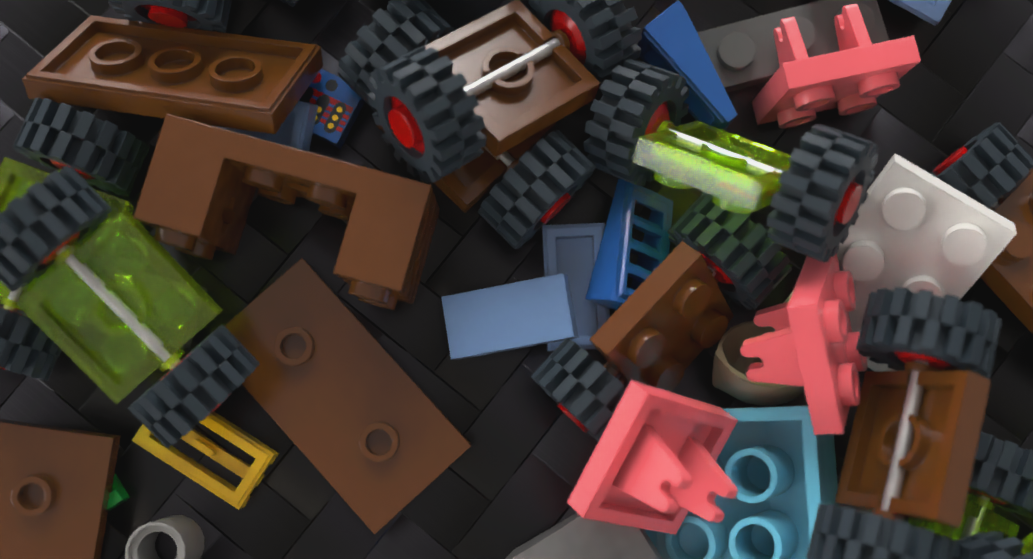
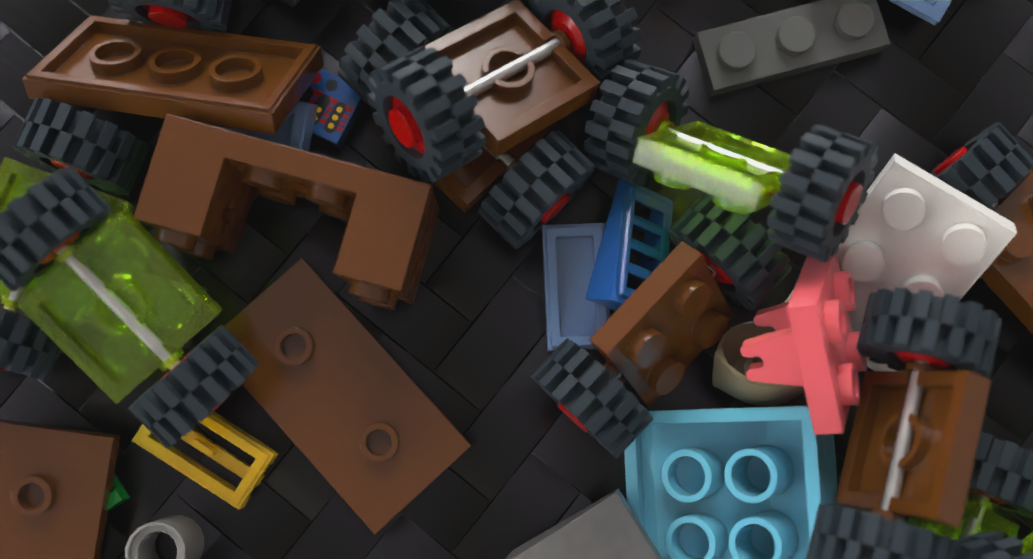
(509, 316): medium blue tile -> none
(656, 462): coral plate -> none
(675, 46): blue slope -> none
(832, 80): coral plate -> none

